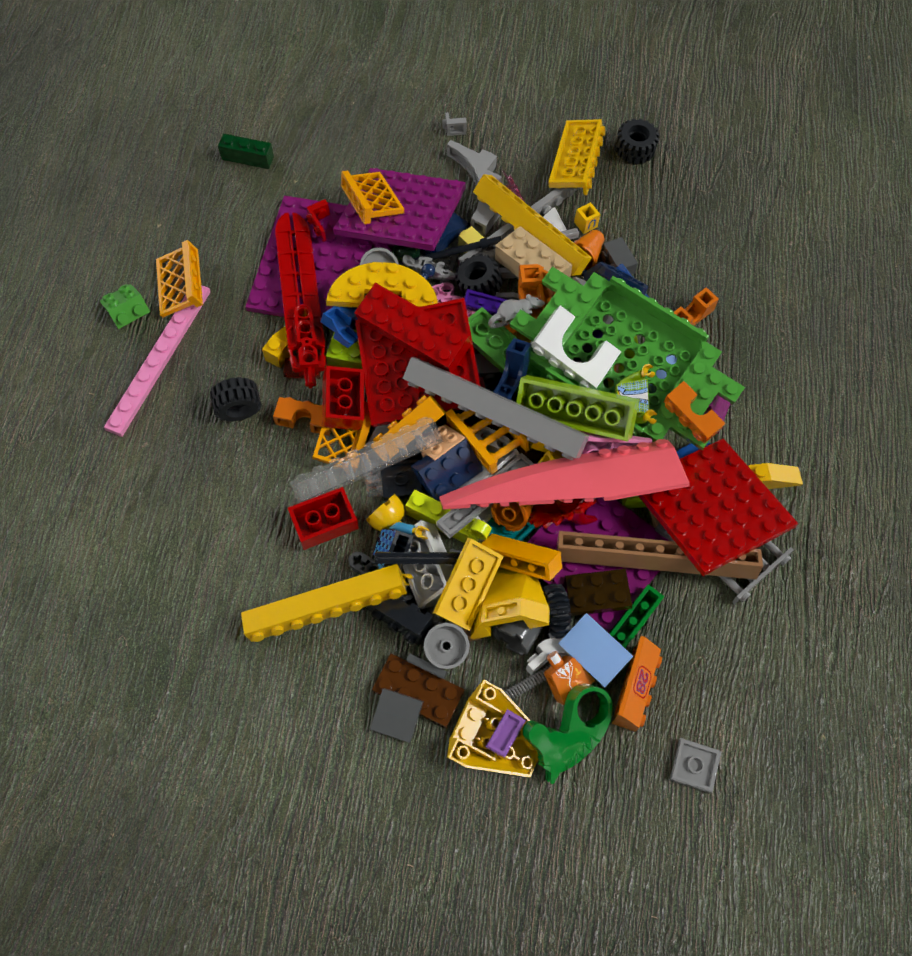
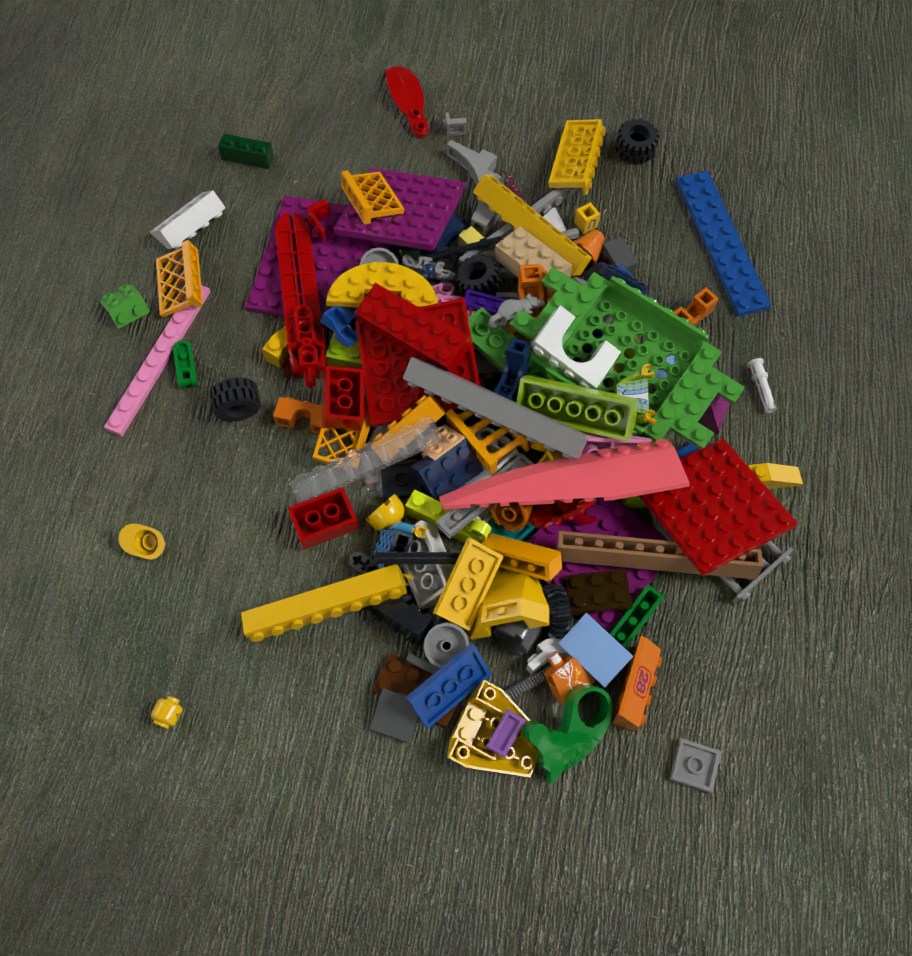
(141, 541): none -> yellow piece
(166, 712): none -> yellow head
(184, 364): none -> green plate
(188, 220): none -> white slope
(408, 97): none -> red plant
(448, 686): none -> blue plate
(702, 426): orange arch -> none
(723, 244): none -> blue plate
(760, 378): none -> white pin

